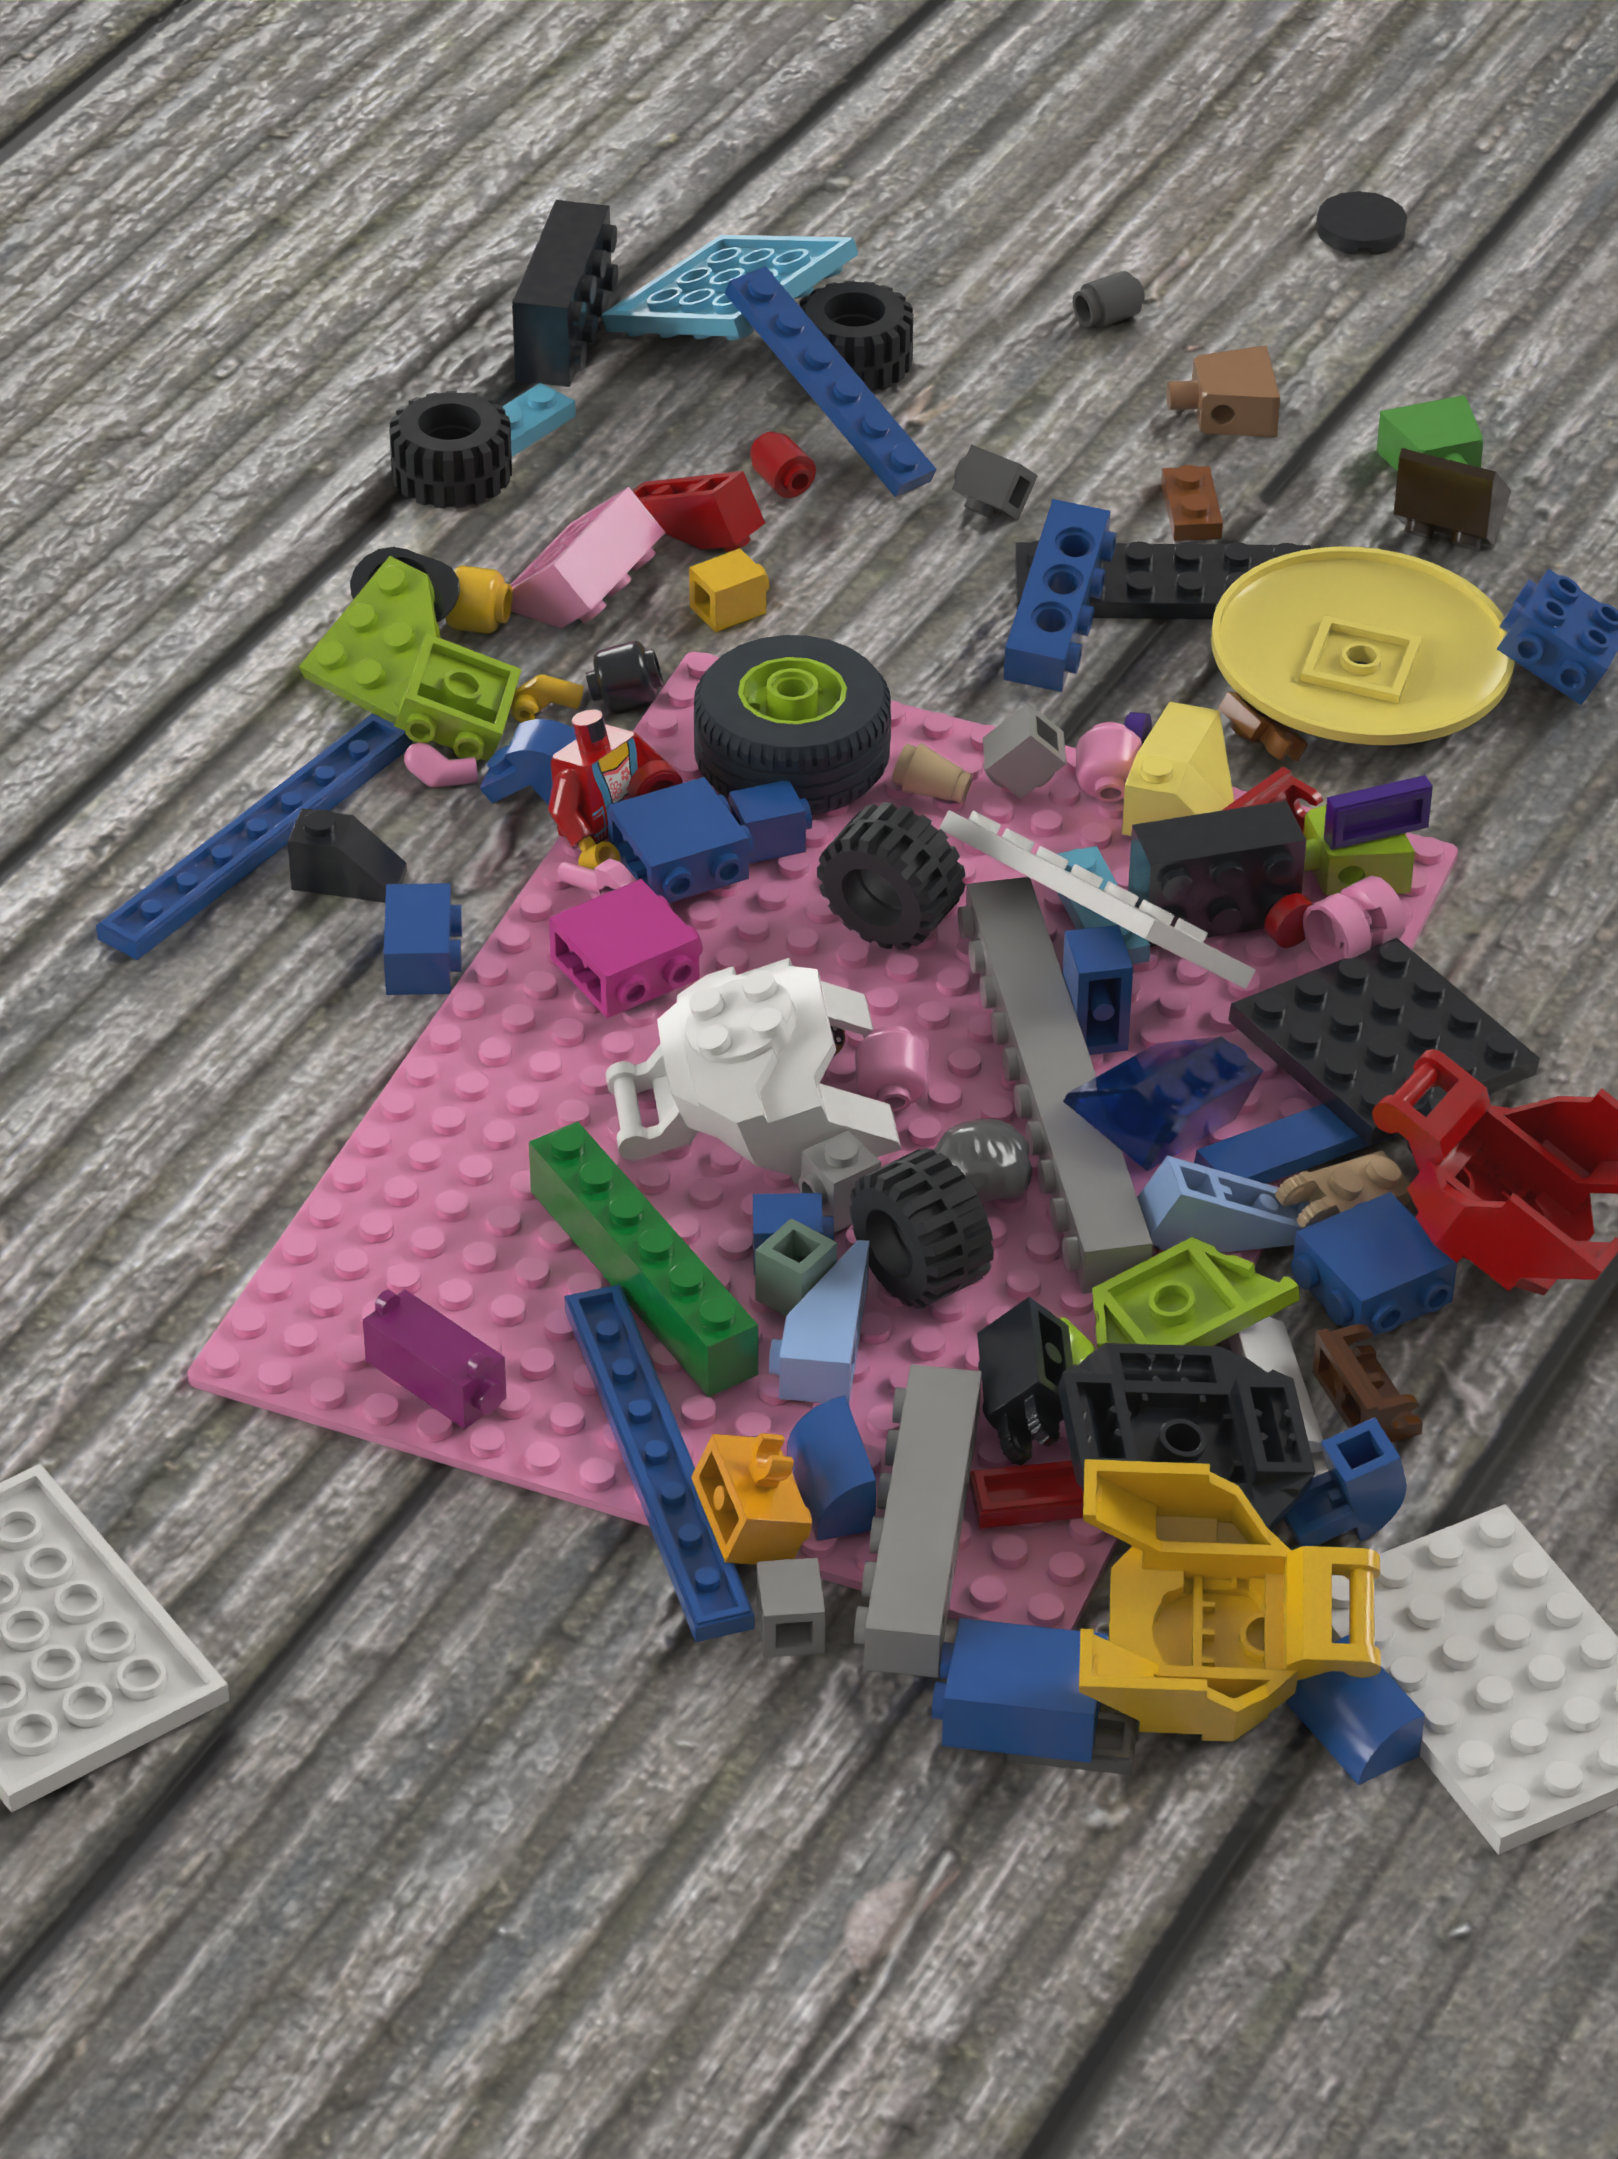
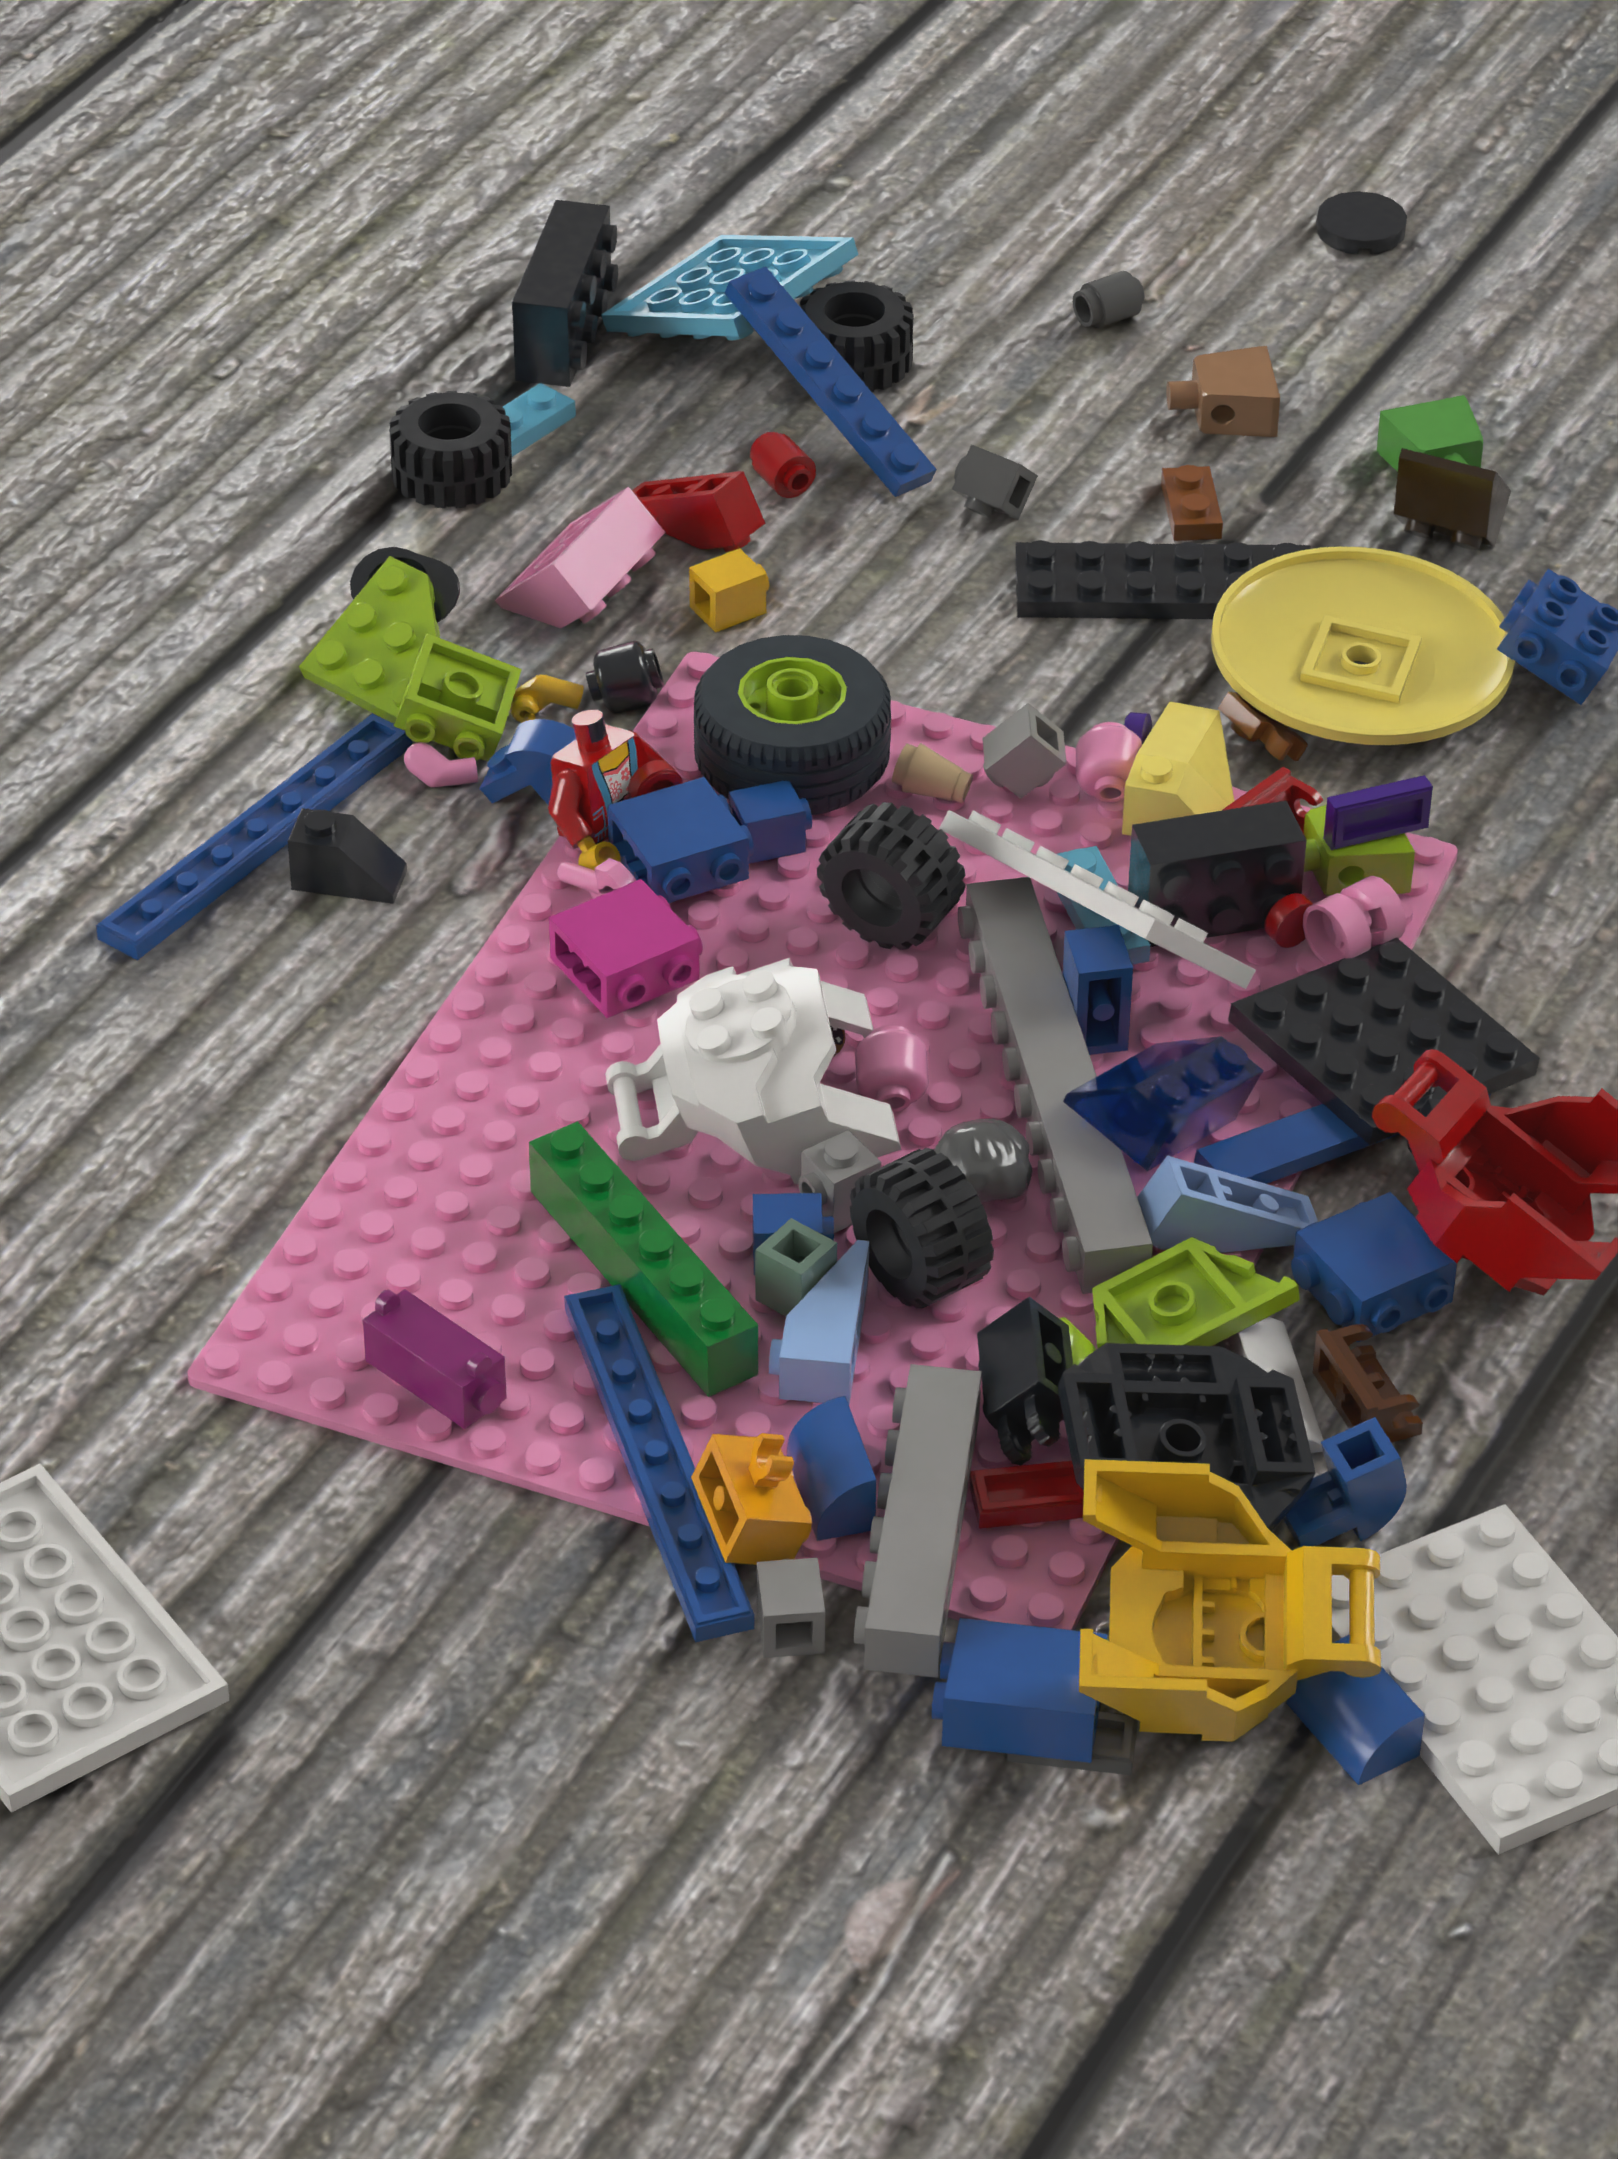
(419, 939): blue brick -> none
(482, 600): yellow head -> none
(1058, 596): blue brick -> none
(1343, 1187): tan hinge -> none

